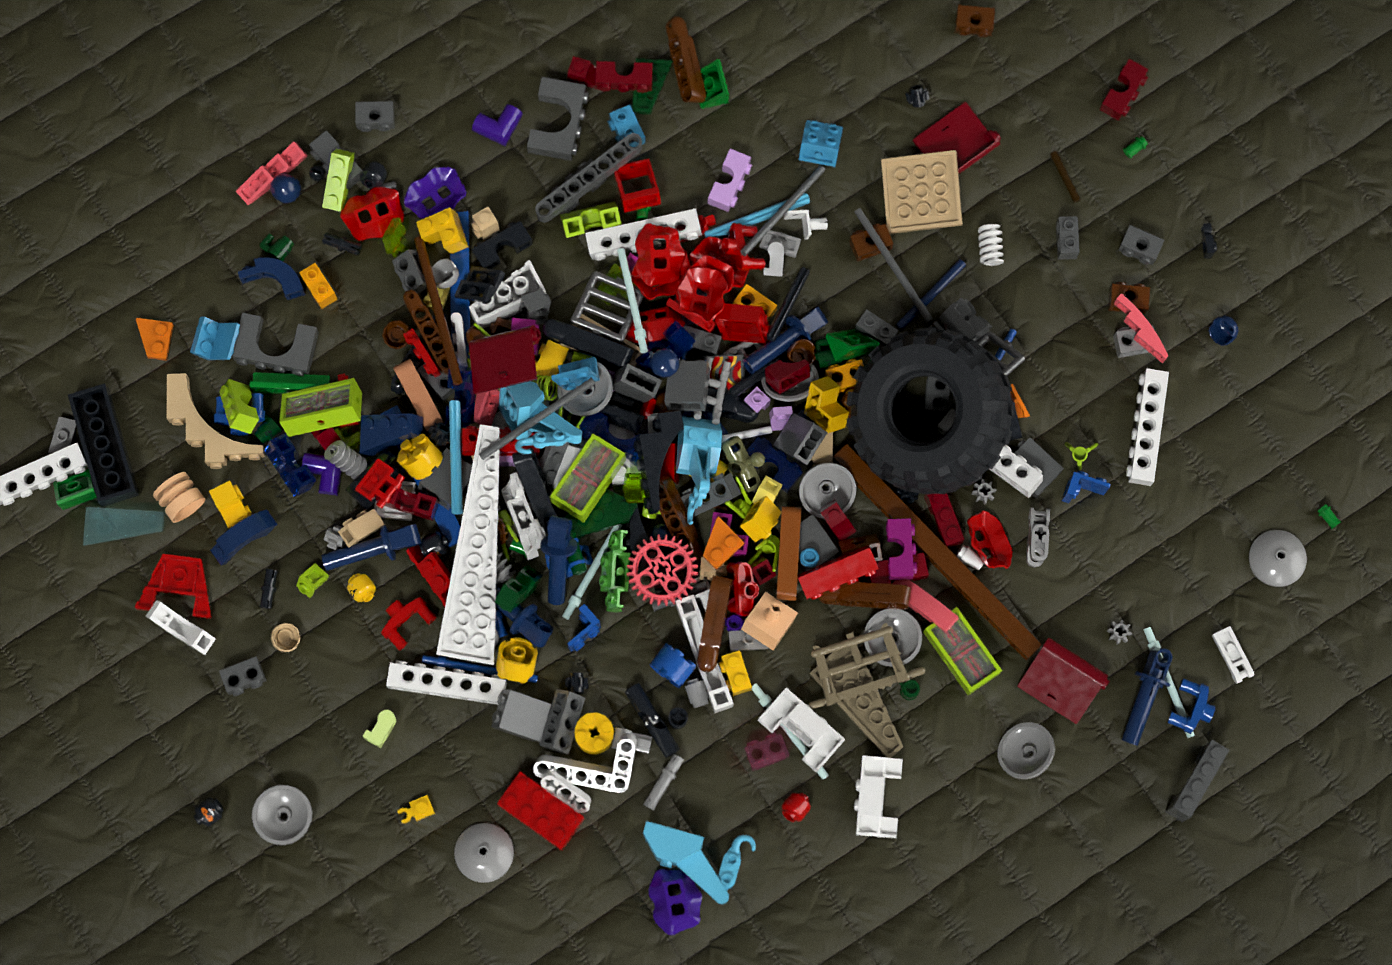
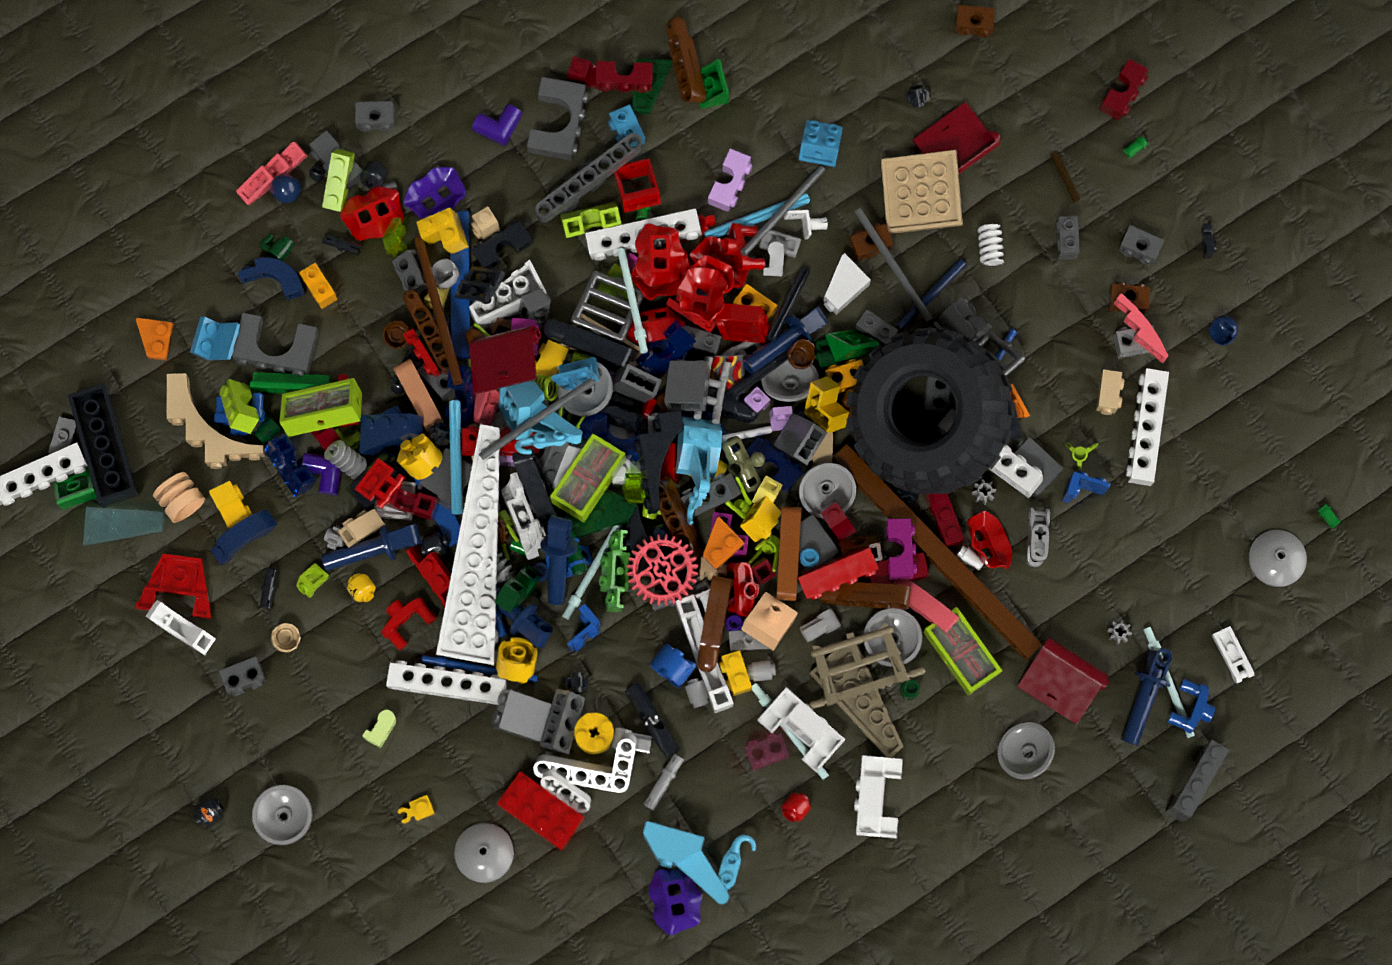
(459, 339): white plate -> none
(542, 568): none -> dark blue tile
(664, 362): dark blue hair -> none
(680, 717): black wheel -> none
(761, 670): none -> light grey brick
(784, 375): dark red arch -> none
(824, 623): none -> light grey piece
(845, 285): none -> white slope
(1108, 392): none -> tan brick

